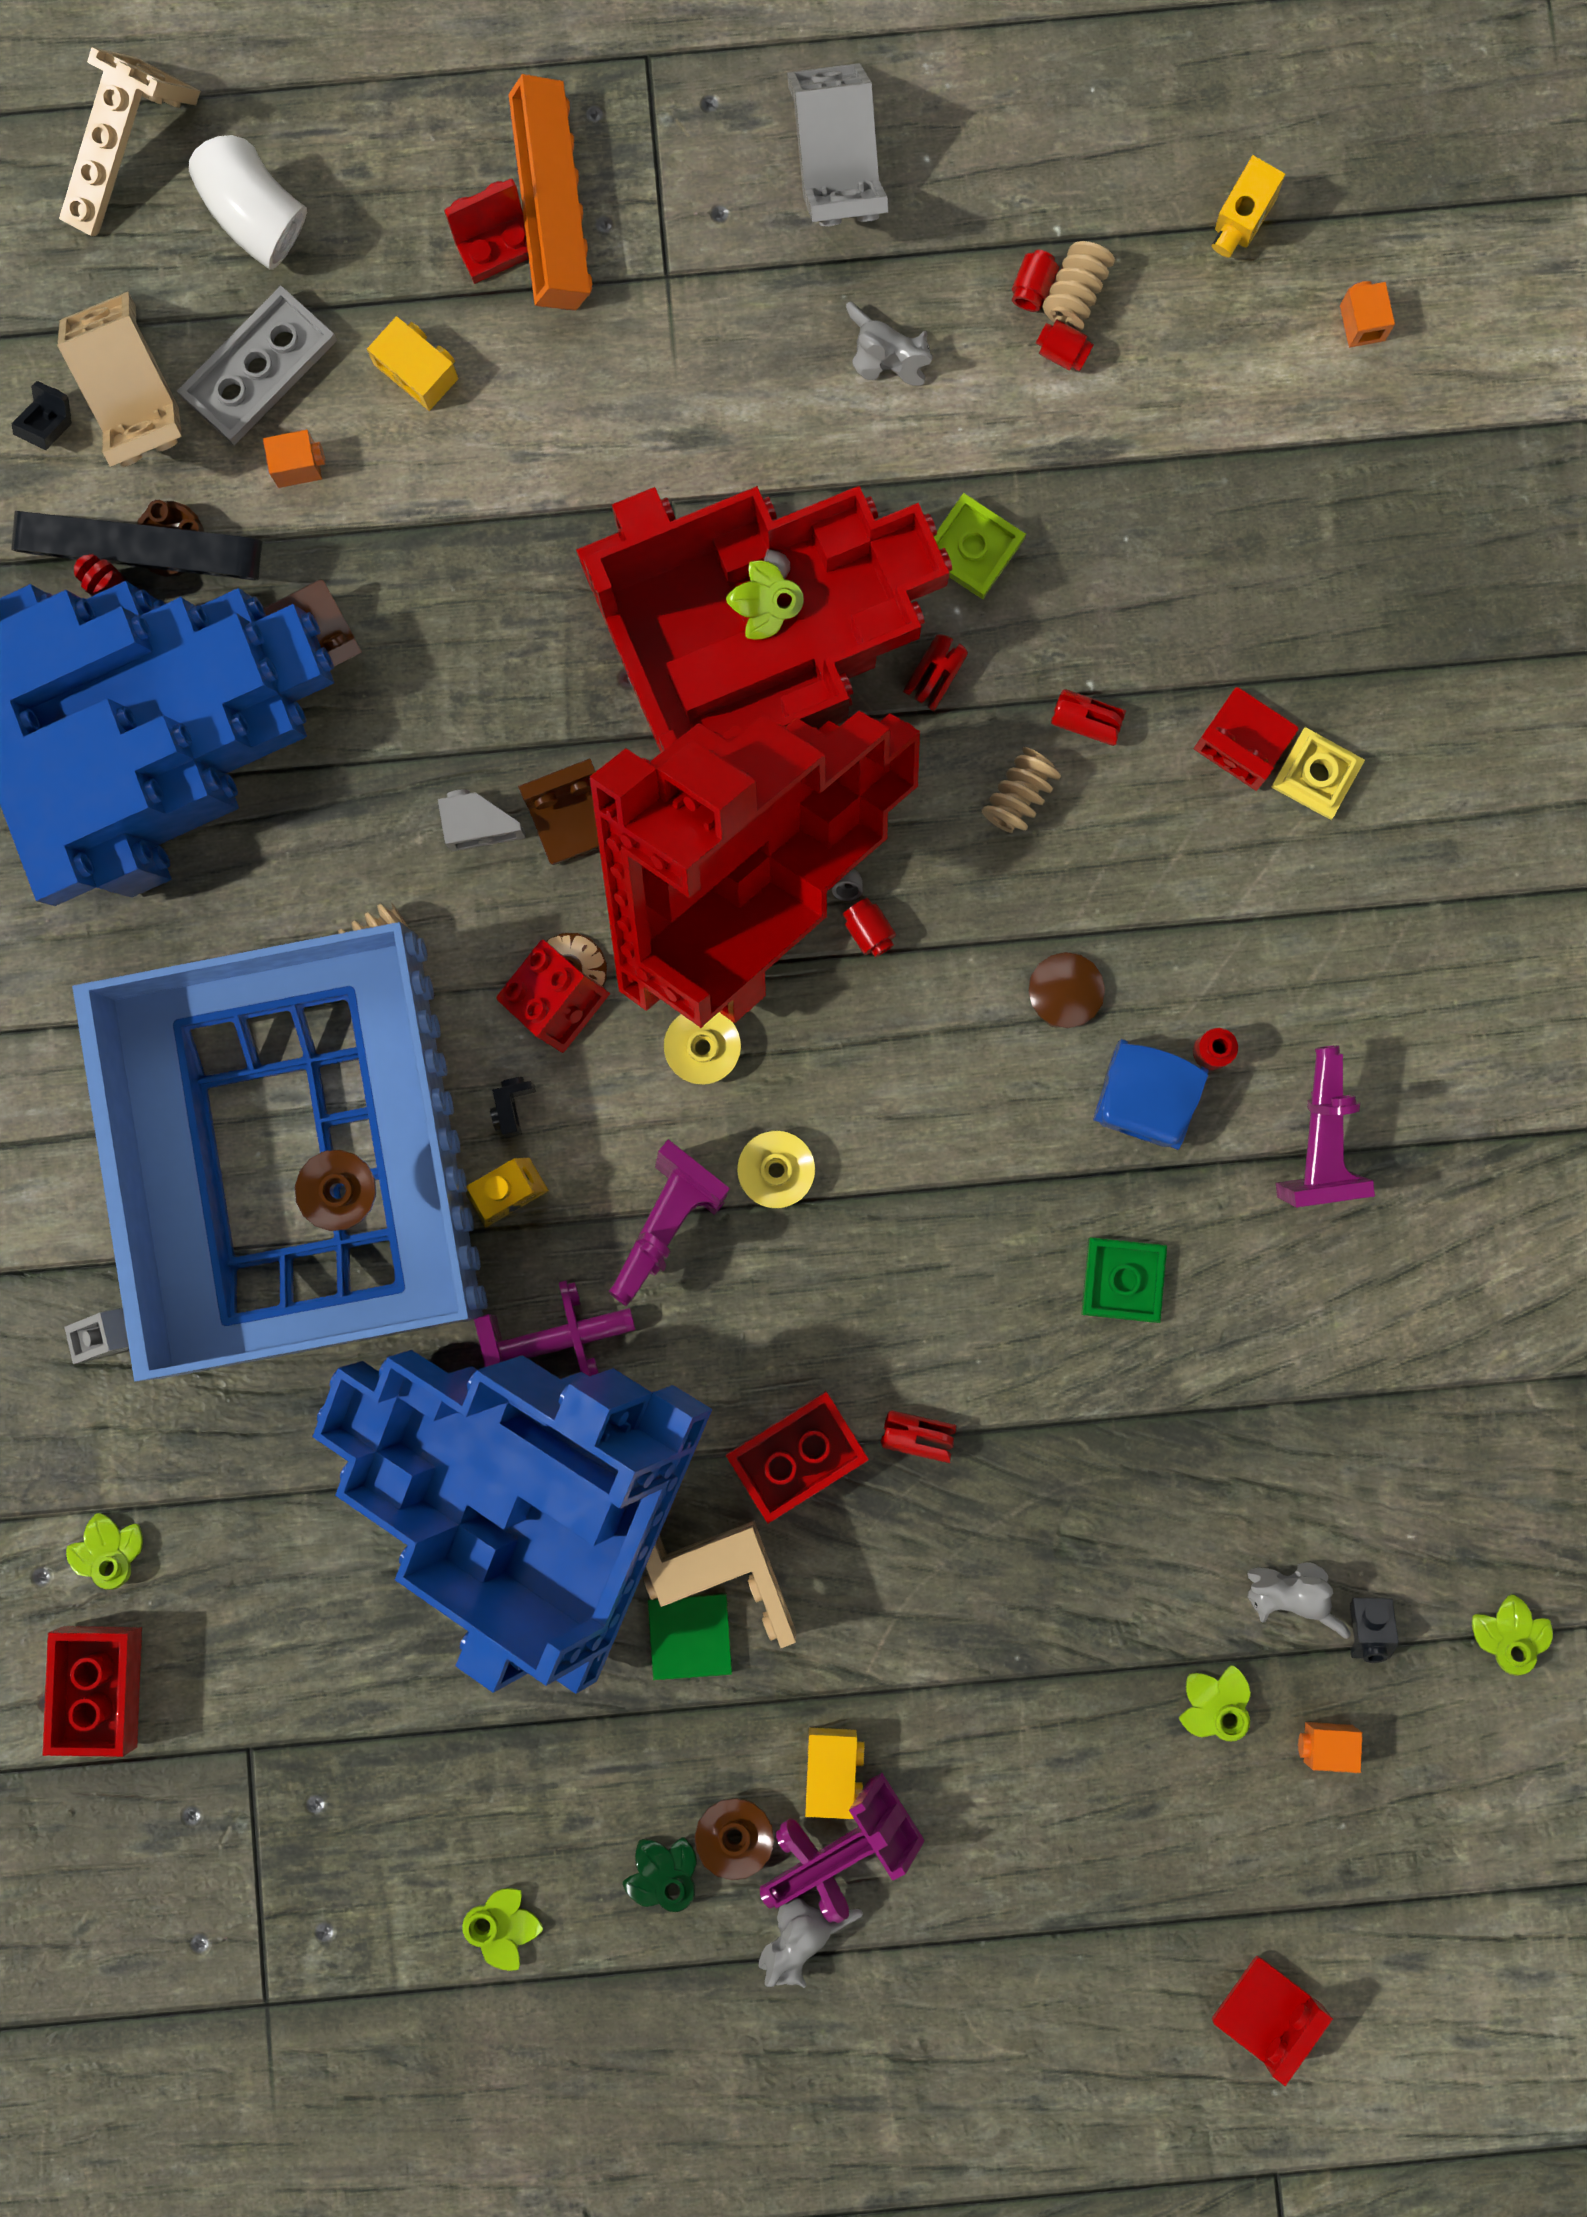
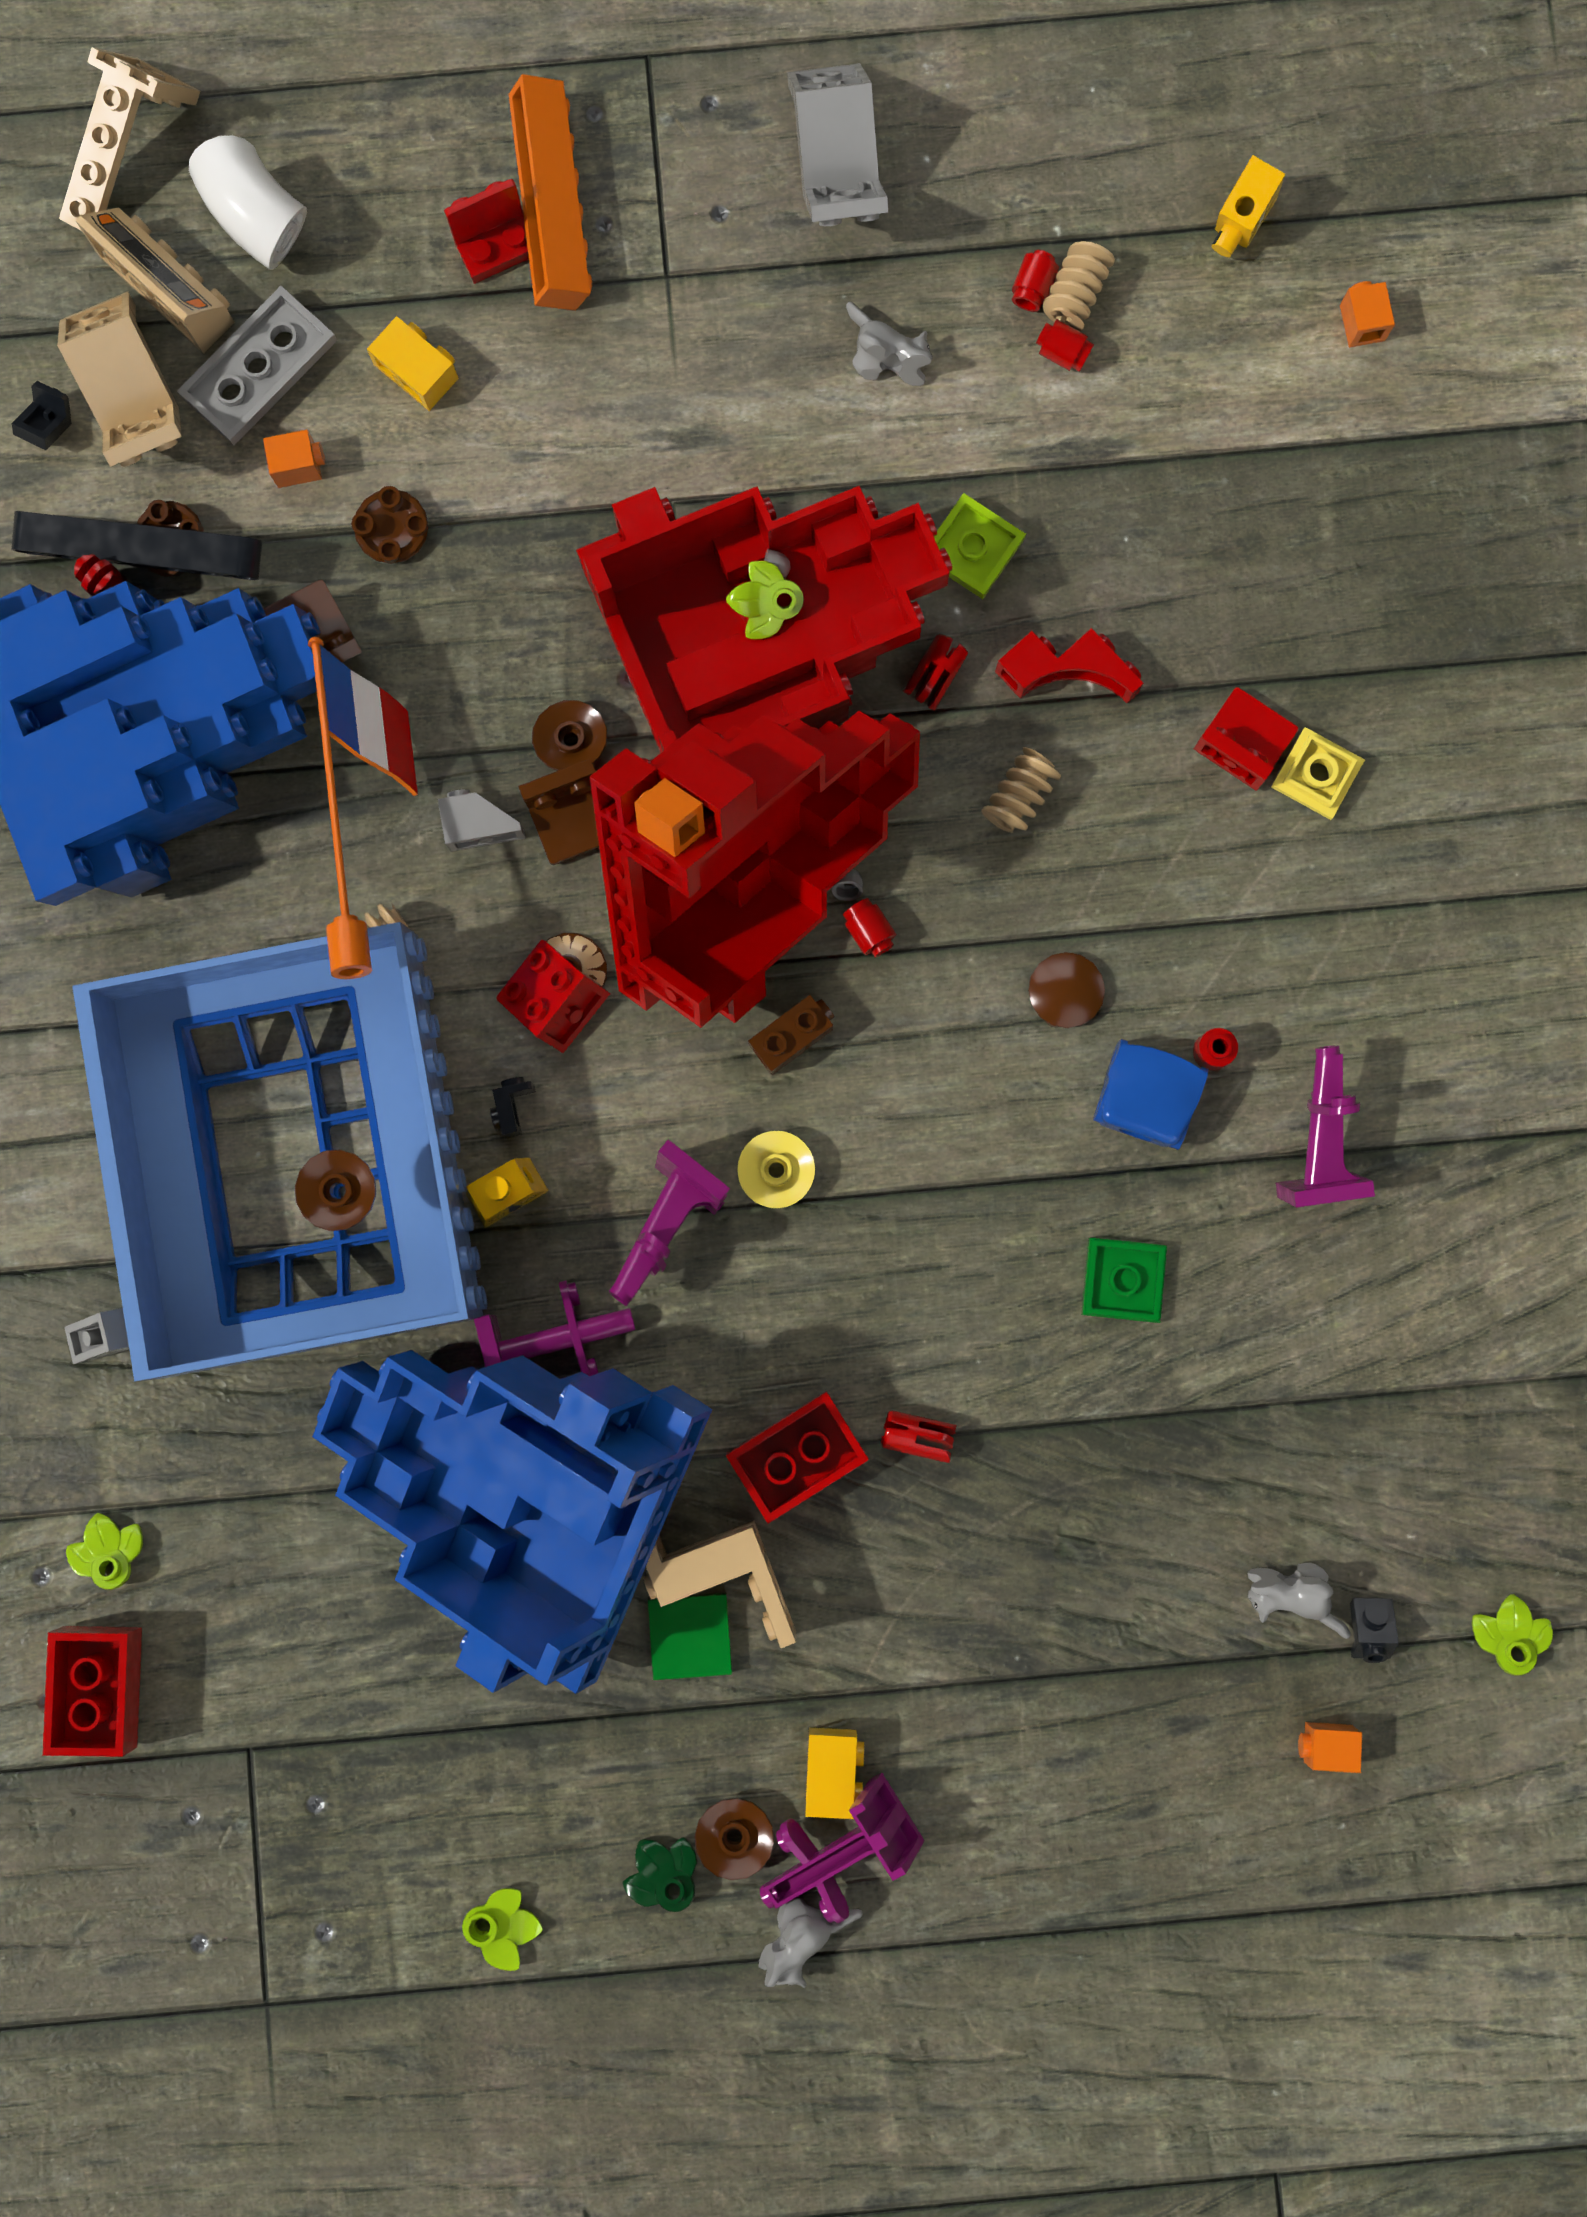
(157, 275): none -> tan slope
(378, 732): none -> flag
(390, 525): none -> reddish brown dish
(564, 721): none -> reddish brown dish
(669, 817): none -> orange brick
(696, 1068): light yellow dish -> none
(792, 1033): none -> reddish brown brick
(1088, 717): red arm -> none
(1089, 659): none -> red arch
(1214, 1700): lime plate -> none
(1272, 2019): red bracket -> none

